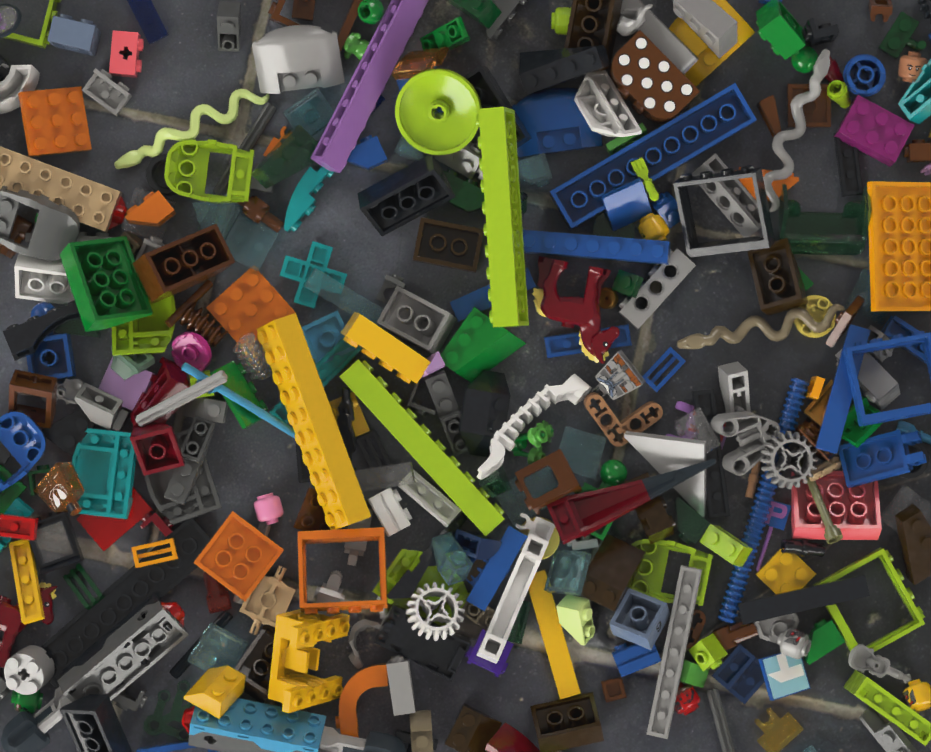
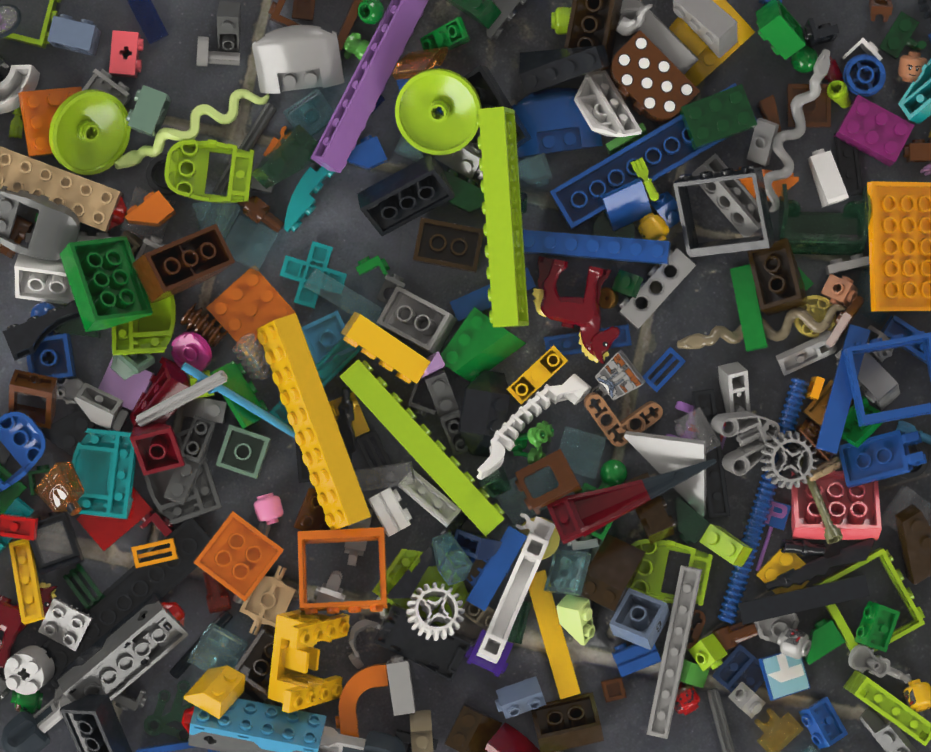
(16, 124): none -> lime piece
(65, 624): none -> light grey hinge
(89, 132): none -> lime dish
(149, 111): none -> sand green brick
(194, 298): reddish brown bar -> none
(207, 57): none -> light grey piece
(243, 451): none -> sand green brick
(368, 264): none -> green bracket
(520, 697): none -> sand blue brick
(537, 375): none -> yellow slope
(718, 117): none -> dark green brick
(747, 700): none -> light grey bracket
(748, 308): none -> green tile
(753, 480): medium nougat piece -> none
(761, 143): none -> light grey plate
(805, 353): none -> light grey plate
(820, 566): none -> black sword
(823, 723): none -> blue bracket
(827, 178): none -> white slope
(839, 266): none -> light grey plate
(840, 290): none -> nougat brick
(869, 48): none -> white bracket
(877, 626): none -> green bracket

